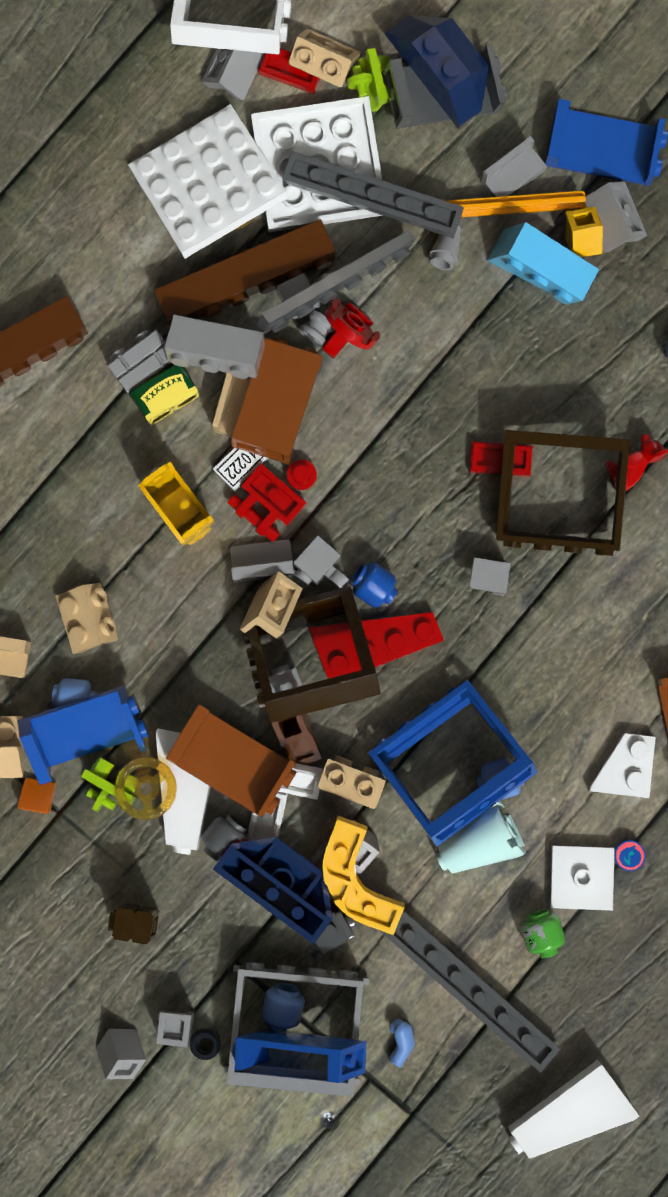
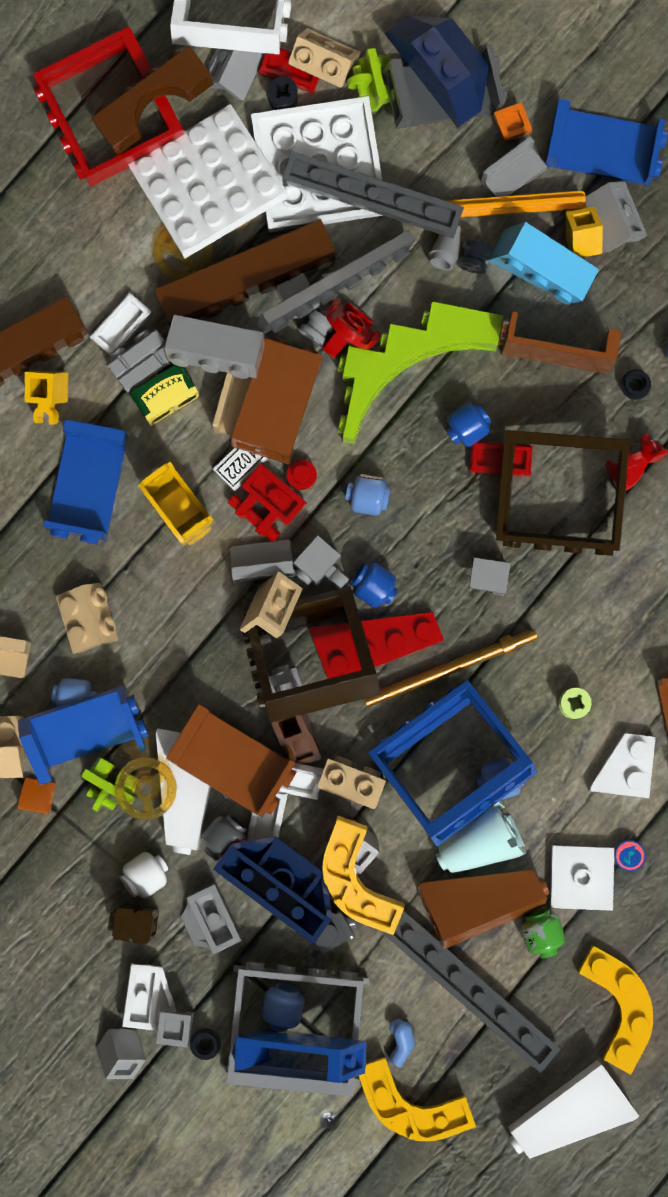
(47, 390): none -> yellow brick
(81, 61): none -> red window
(87, 482): none -> blue panel
(121, 324): none -> white tile
(144, 875): none -> white head
(146, 997): none -> white wing
(161, 247): none -> clear yellow piece
(180, 76): none -> reddish brown arch
(210, 920): none -> light grey slope
(284, 99): none -> black wheel
(368, 494): none -> medium blue head
(407, 1119): none -> yellow plate
(446, 330): none -> lime arch
(468, 424): none -> blue head
(474, 257): none -> black wheel
(480, 903): none -> dark orange slope
(505, 645): none -> pearl gold bar
(512, 122): none -> orange plate
(558, 354): none -> dark orange panel
(571, 707): none -> yellowish green wheel
(634, 1007): none -> yellow plate
(642, 378): none -> black plate

